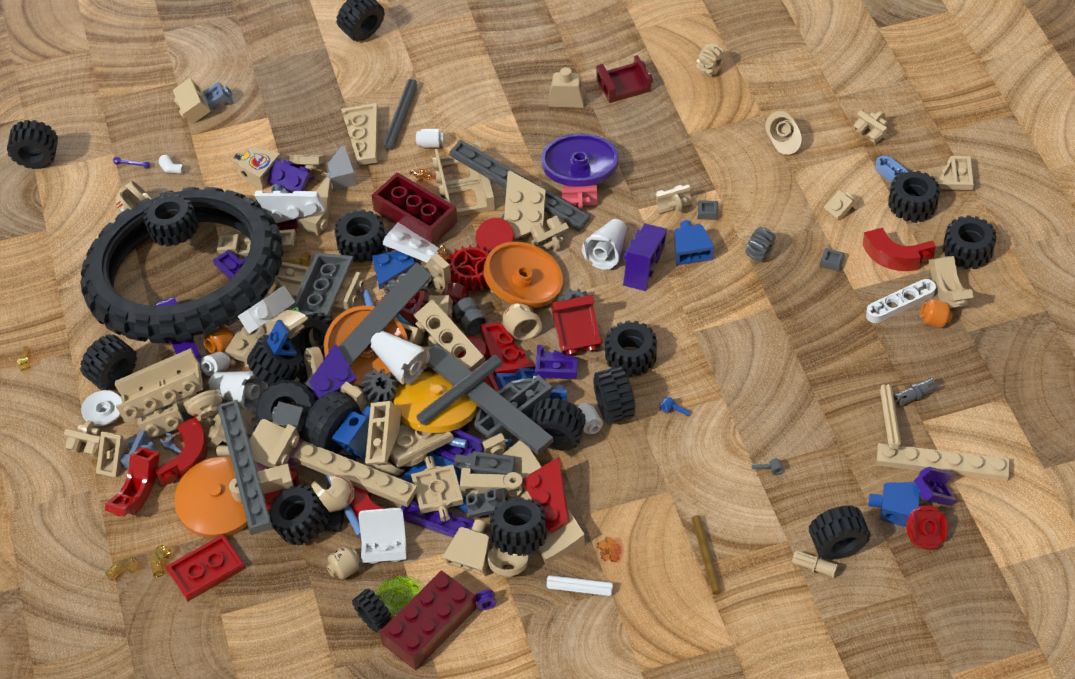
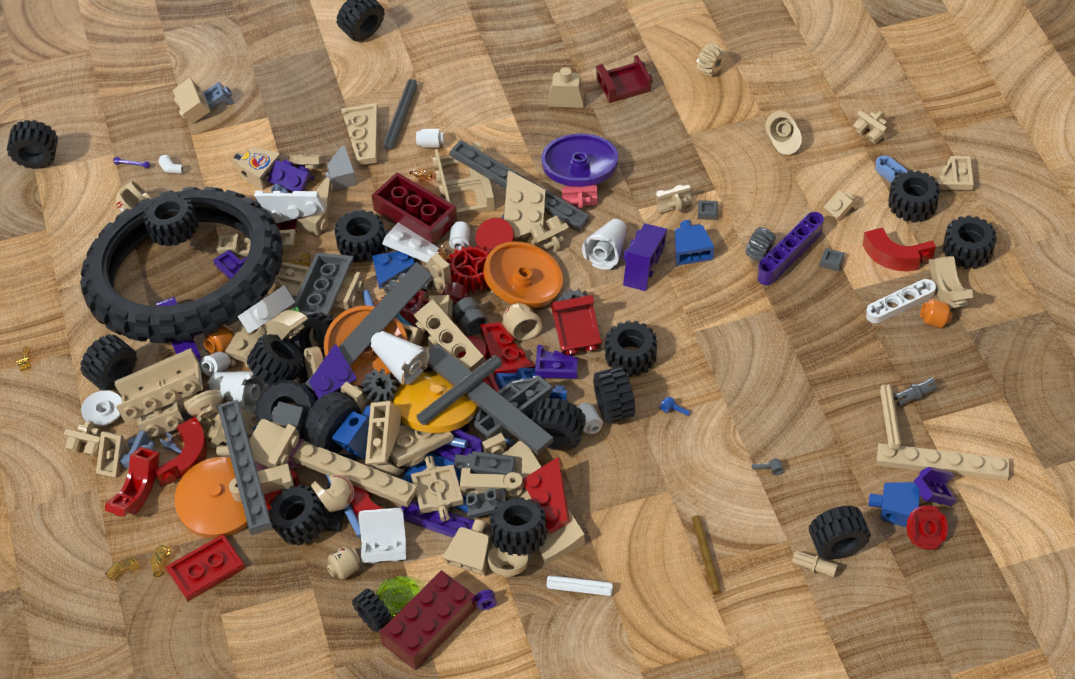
(277, 339): blue bracket -> none
(459, 235): none -> white brick
(609, 550): clear orange plant -> none
(790, 248): none -> dark purple beam

